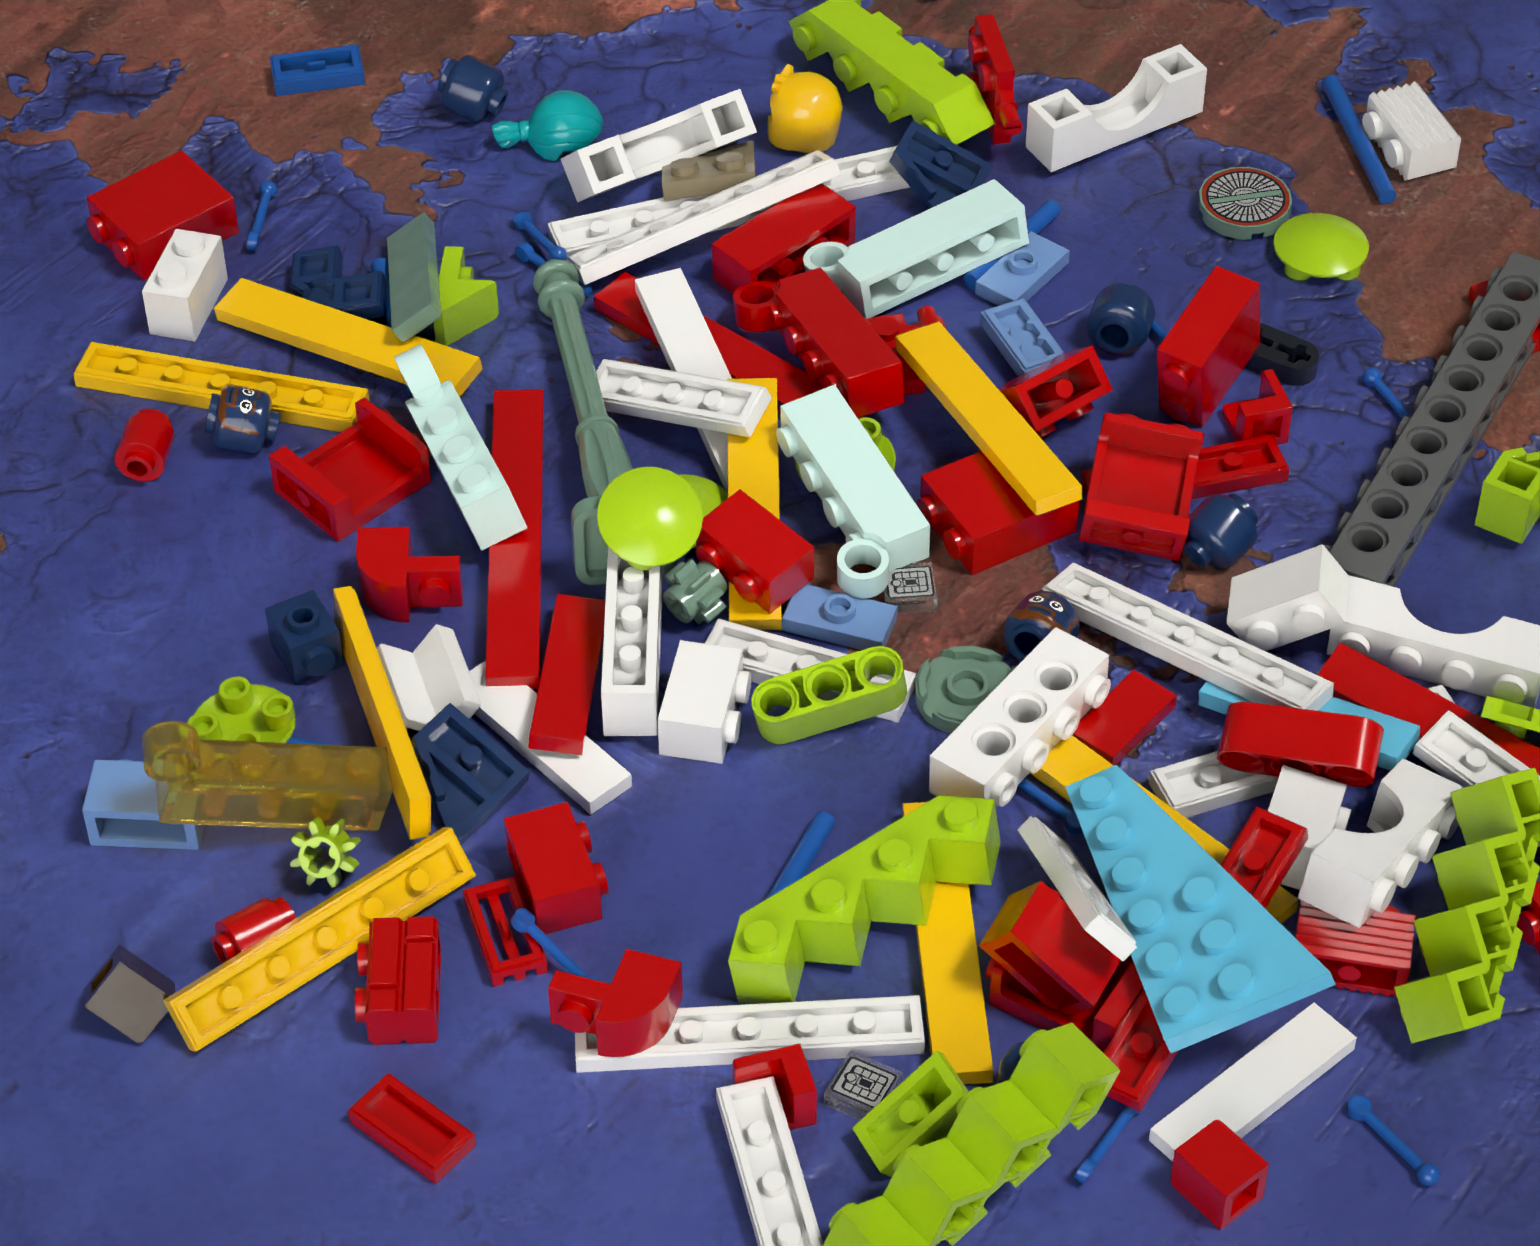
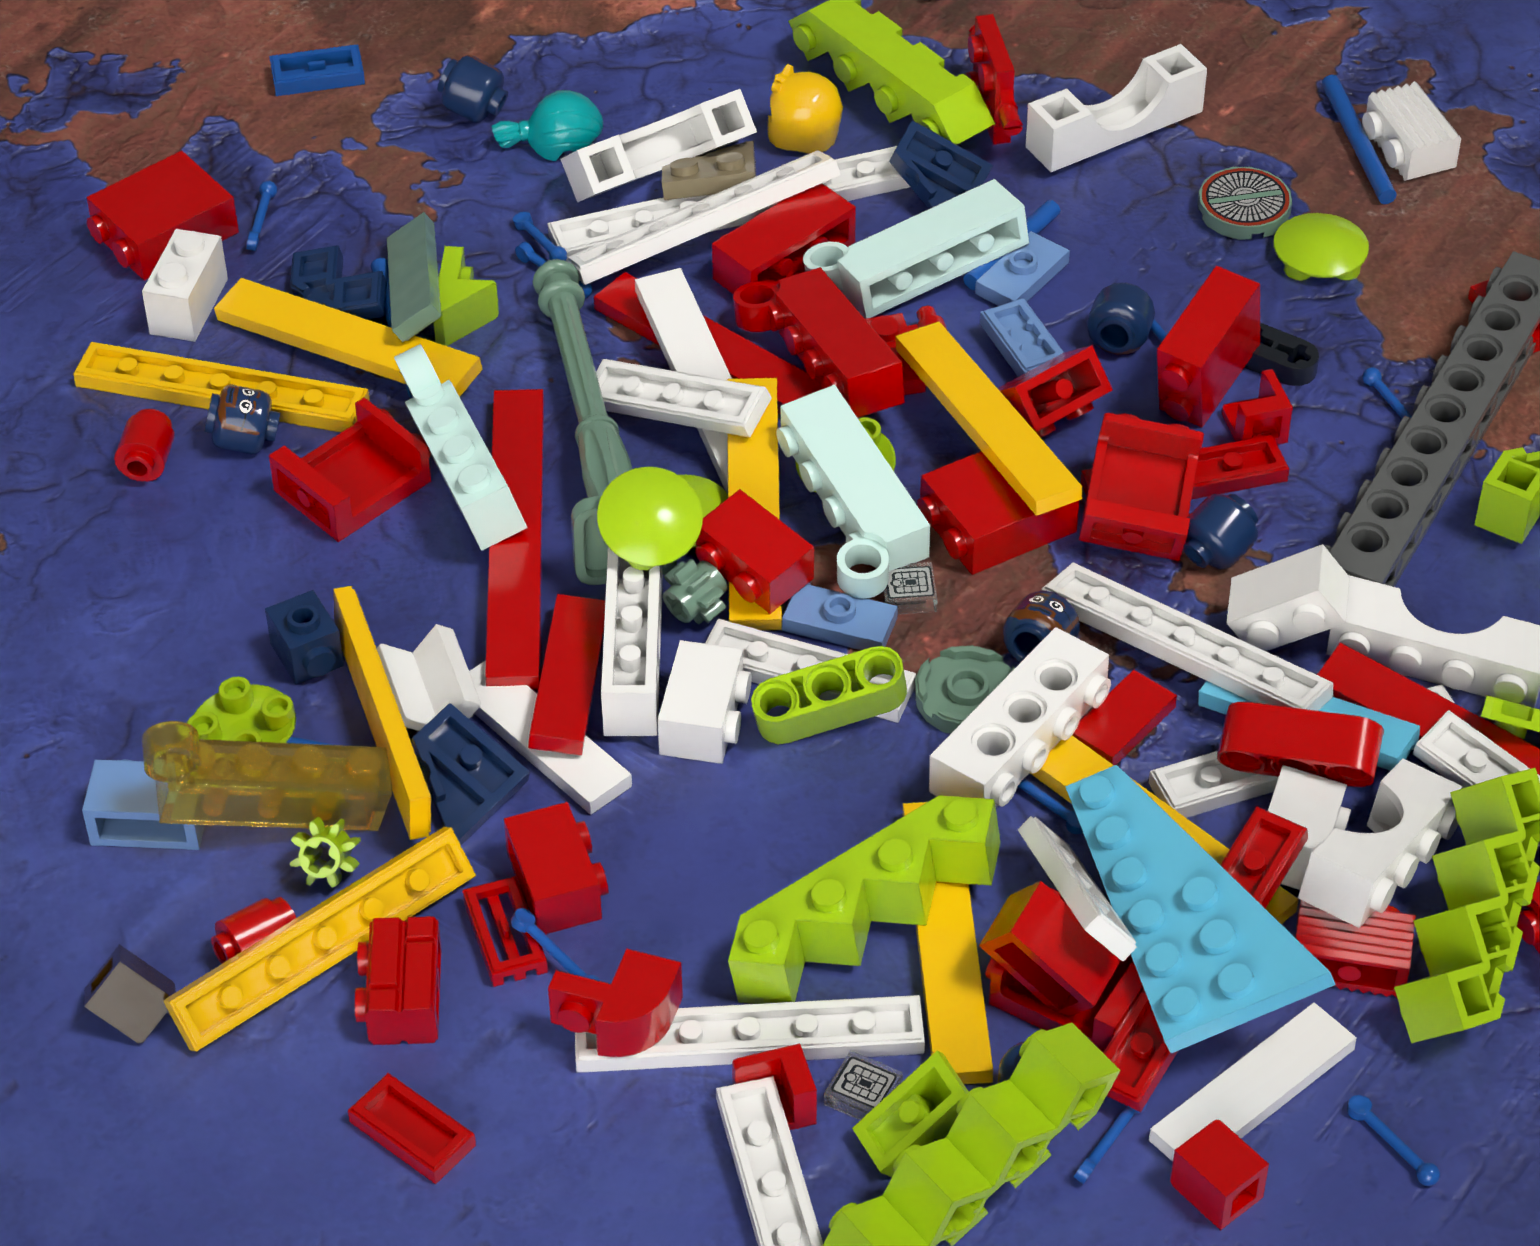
(397, 581): red brick -> none
(805, 851): blue bar -> none

